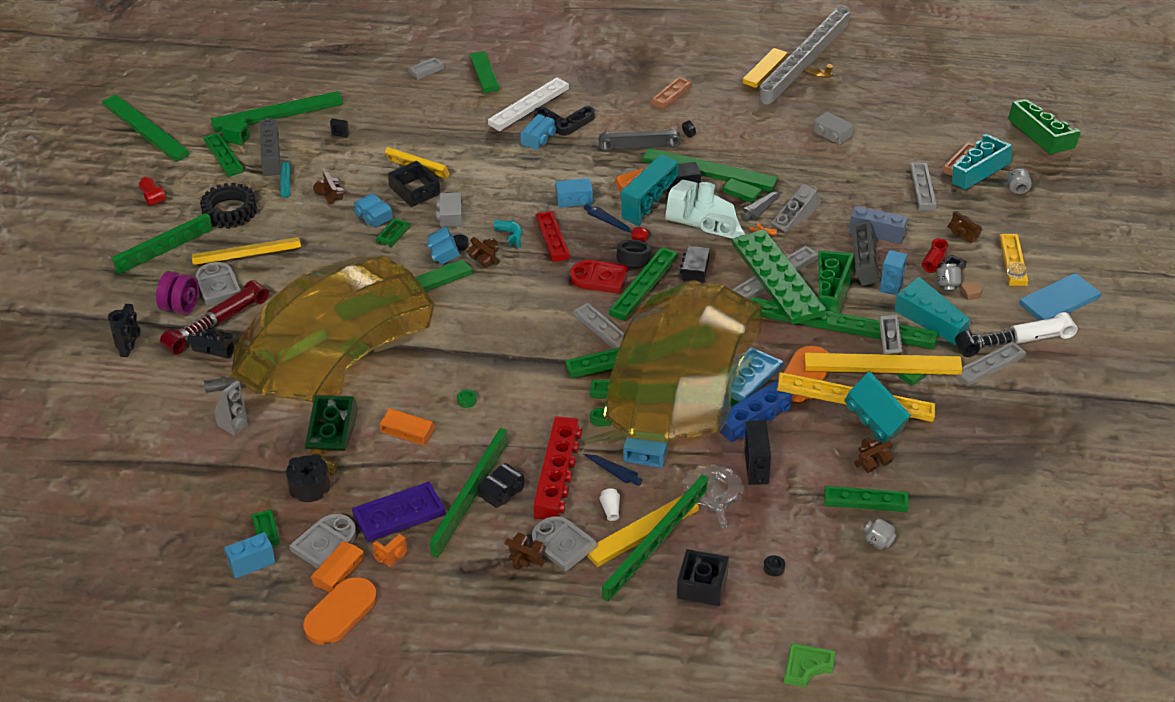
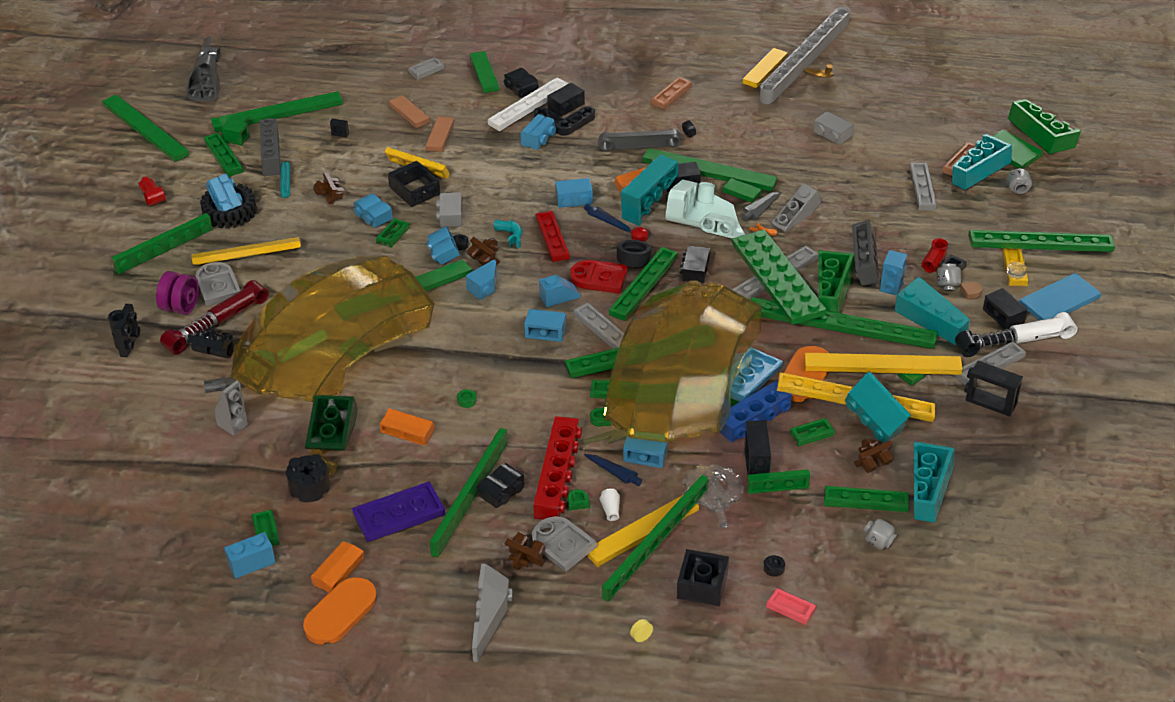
(203, 80): none -> dark grey panel
(223, 193): none -> dark azure brick
(323, 538): light grey tile -> none
(391, 552): orange bracket -> none
(409, 111): none -> nougat tile
(439, 134): none -> nougat tile
(482, 280): none -> dark azure slope
(491, 607): none -> light grey wedge
(521, 82): none -> black brick
(545, 325): none -> dark azure brick
(556, 290): none -> dark azure slope
(566, 99): none -> black brick
(577, 500): none -> green tile
(641, 630): none -> light yellow tile
(778, 481): none -> green tile
(791, 606): none -> coral tile
(807, 662): bright green tile -> none
(813, 434): none -> green tile
(885, 225): sand blue brick -> none
(890, 335): light grey brick -> none
(931, 477): none -> teal wedge
(964, 227): reddish brown hips -> none
(997, 377): none -> black window
(1004, 308): none -> black brick
(1022, 152): none -> green tile
(1041, 240): none -> green plate

